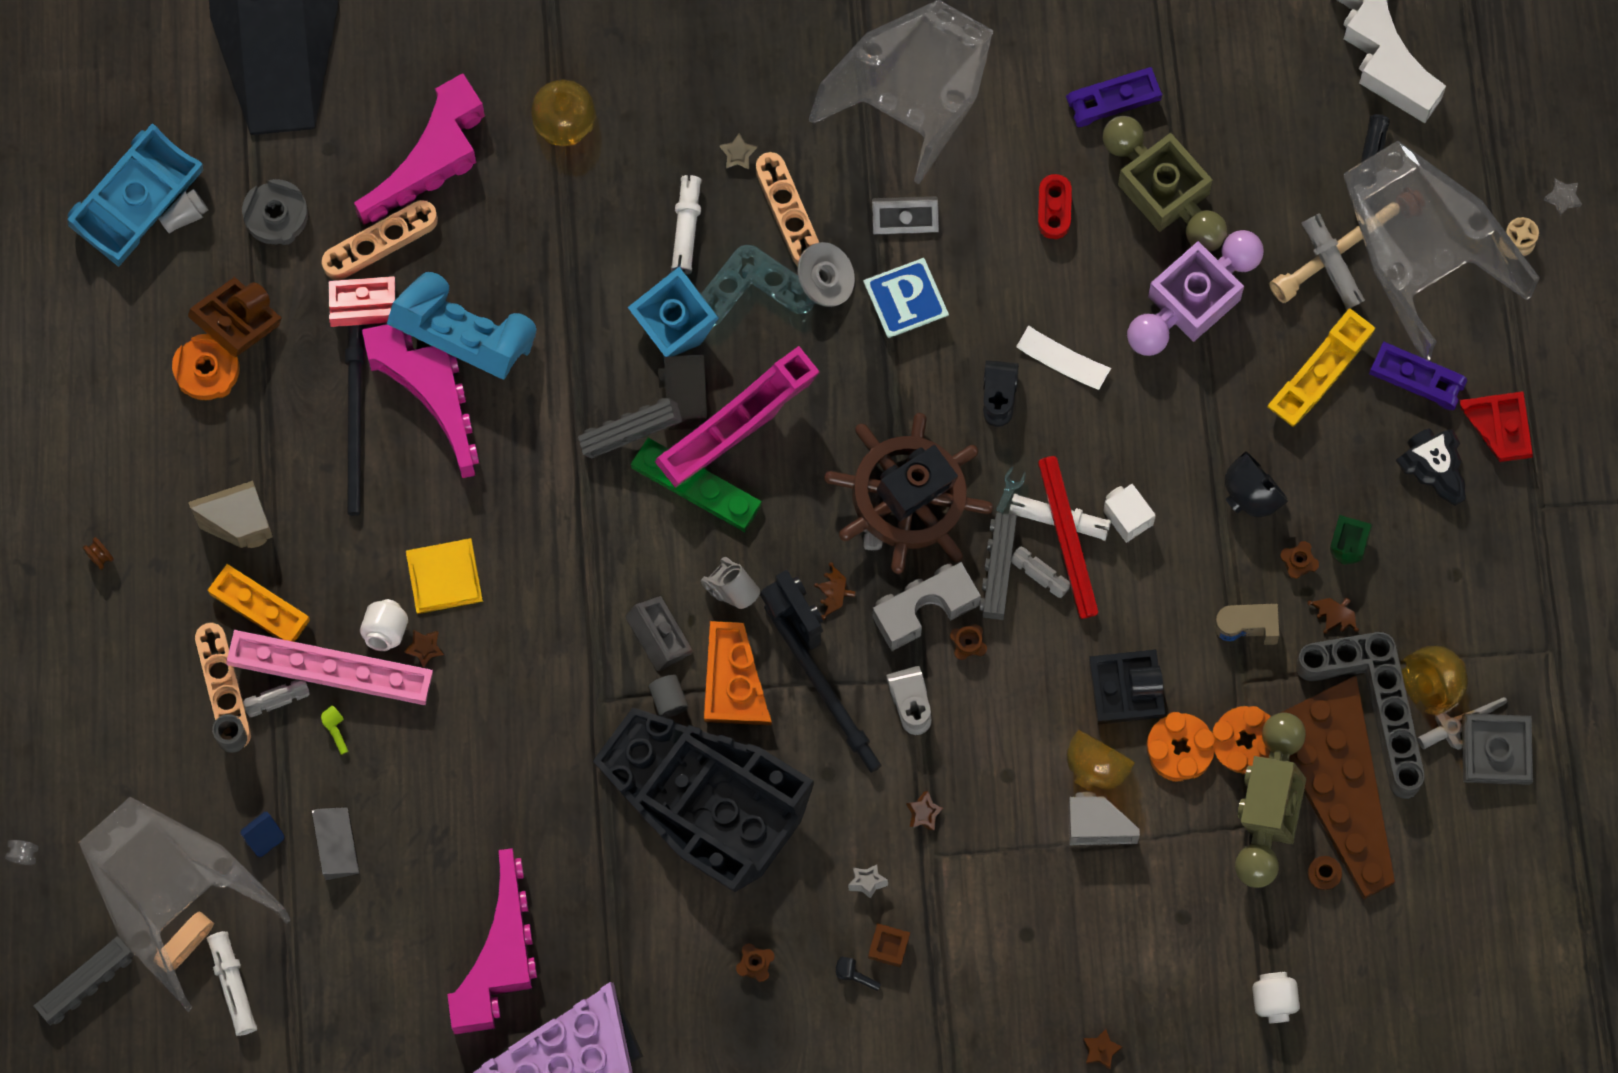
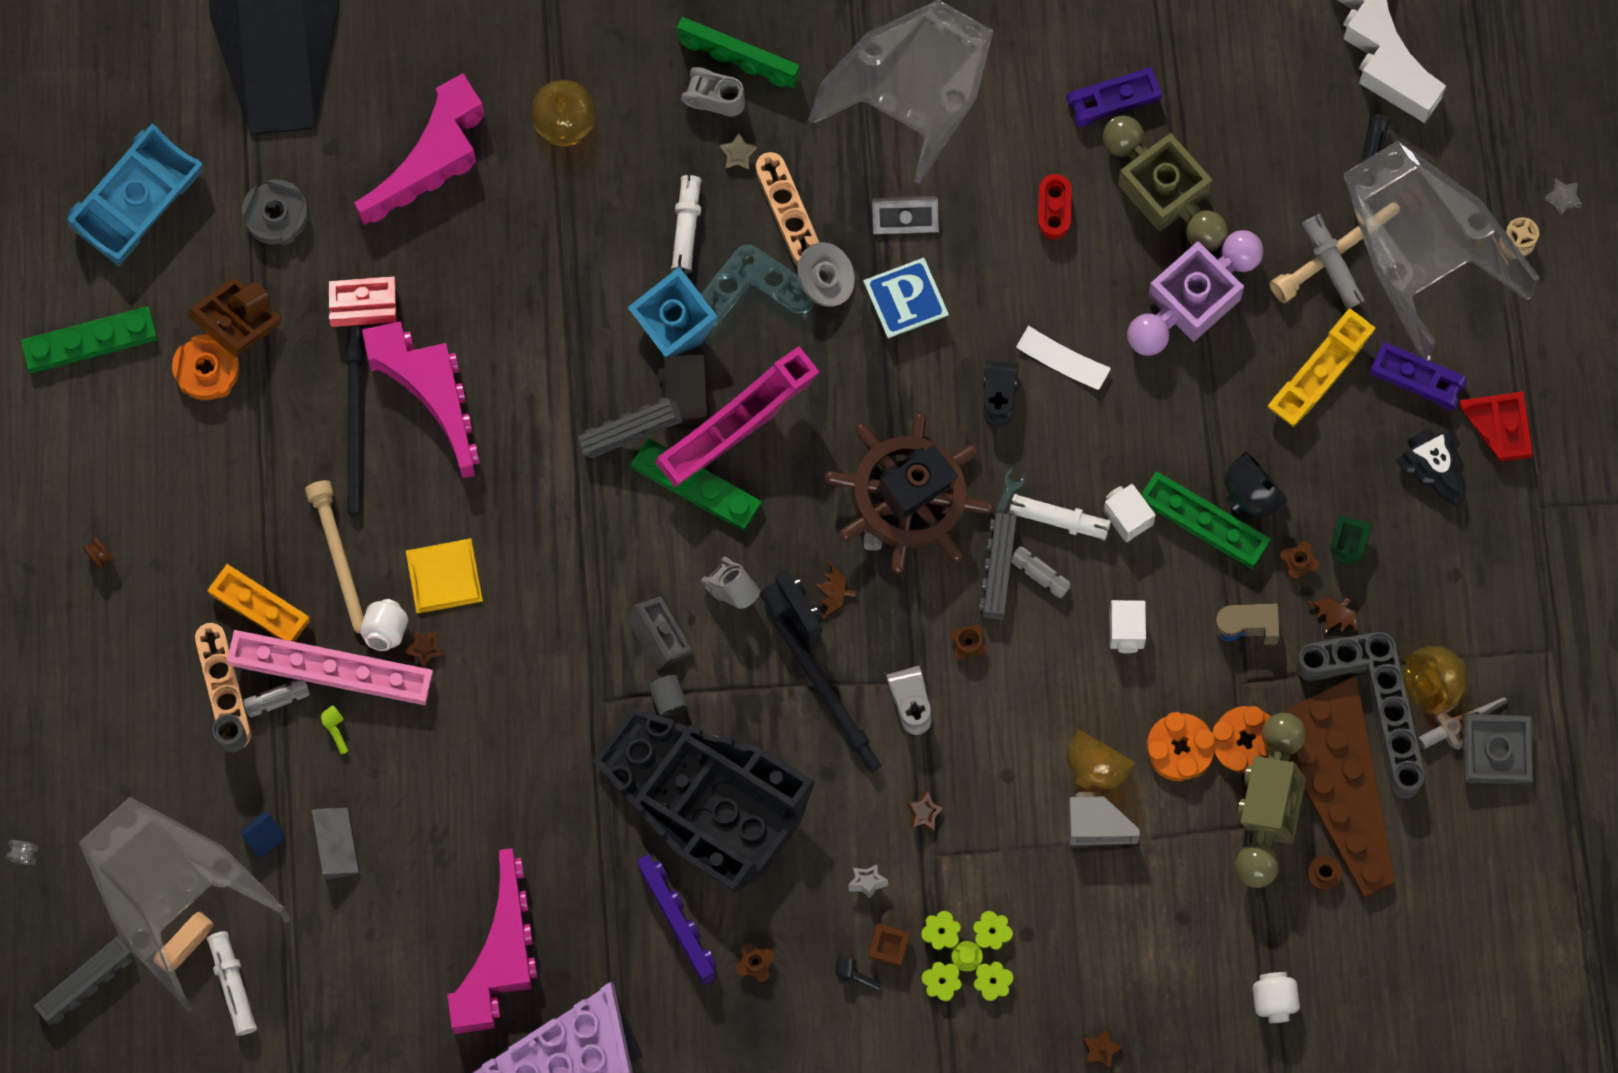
(89, 339): none -> green plate
(183, 211): light grey cone -> none
(234, 516): dark tan slope -> none
(321, 495): none -> tan piece
(376, 235): light nougat beam -> none
(449, 327): dark azure piece -> none
(685, 932): none -> dark purple plate
(709, 88): none -> light grey piece
(732, 678): orange wing -> none
(747, 57): none -> green plate
(949, 589): light grey arch -> none
(967, 956): none -> lime plant
(1068, 537): red axle -> none
(1127, 625): none -> white brick
(1127, 686): black plate -> none
(1205, 520): none -> green plate

